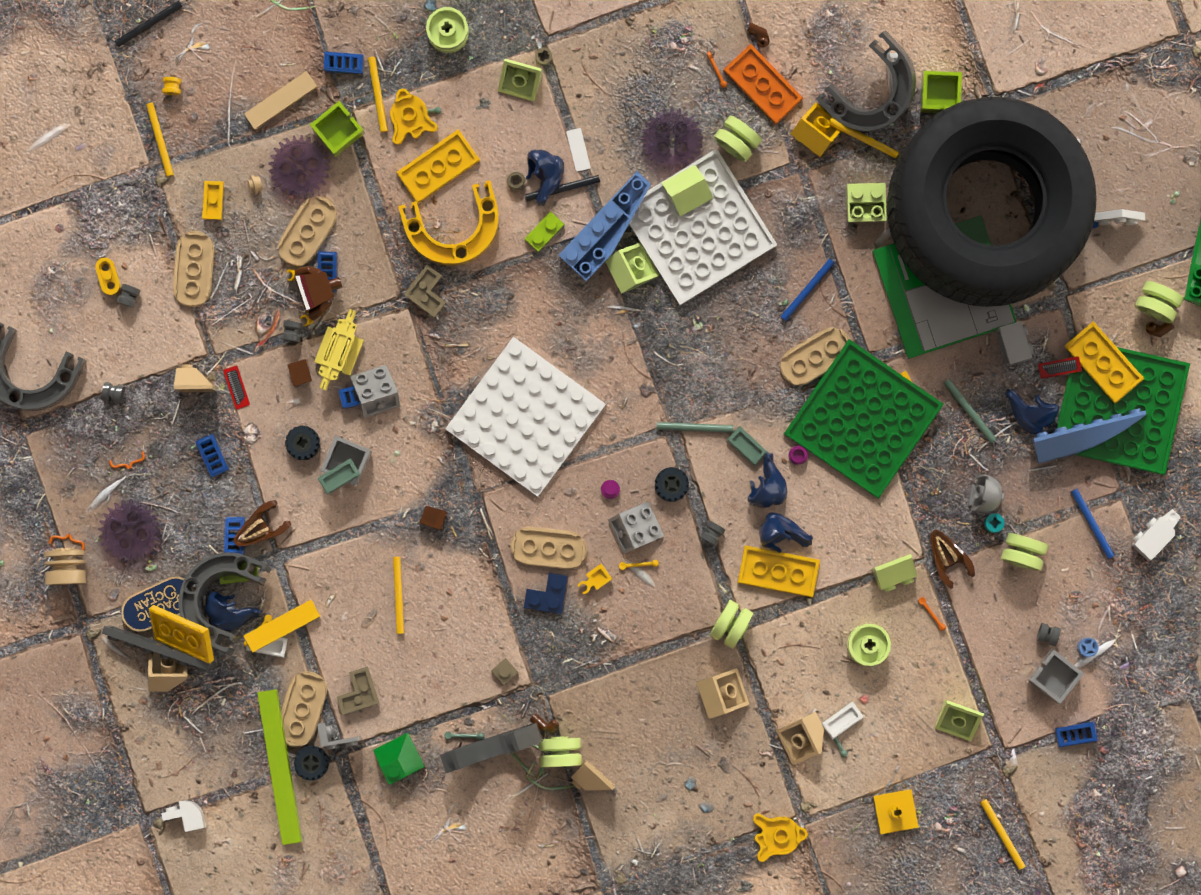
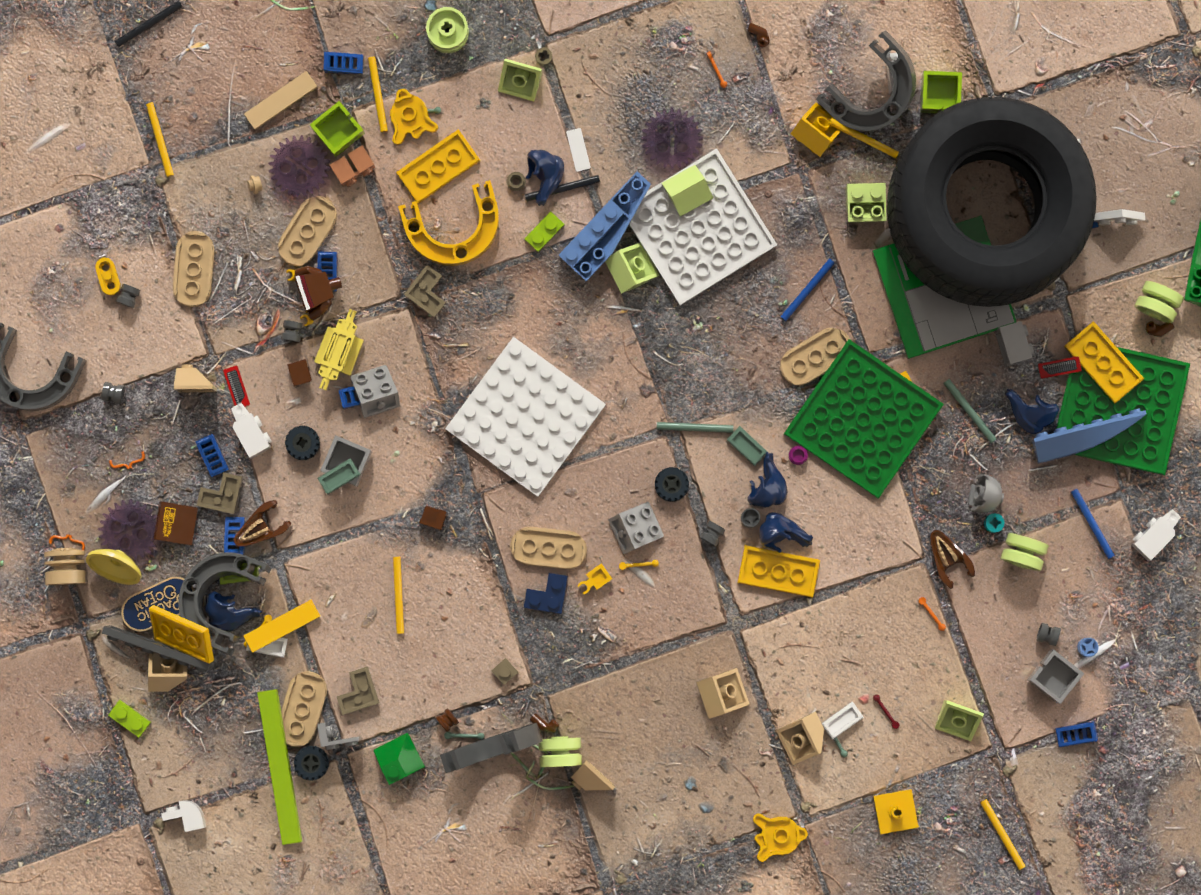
(114, 566): none -> light yellow dish
(129, 718): none -> lime plate
(171, 86): yellow wheel -> none
(175, 523): none -> reddish brown tile
(213, 200): yellow plate -> none
(224, 499): none -> dark tan plate
(249, 431): none -> white hinge
(361, 162): none -> nougat piece
(447, 720): none -> reddish brown wheel
(610, 489): magenta plate -> none
(730, 623): yellowish green wheel -> none
(737, 138): yellowish green wheel -> none
(750, 517): none -> dark grey wheel
(763, 84): orange tile -> none
(880, 644): yellowish green wheel -> none
(895, 572): yellowish green slope -> none
(895, 724): none -> dark red hinge

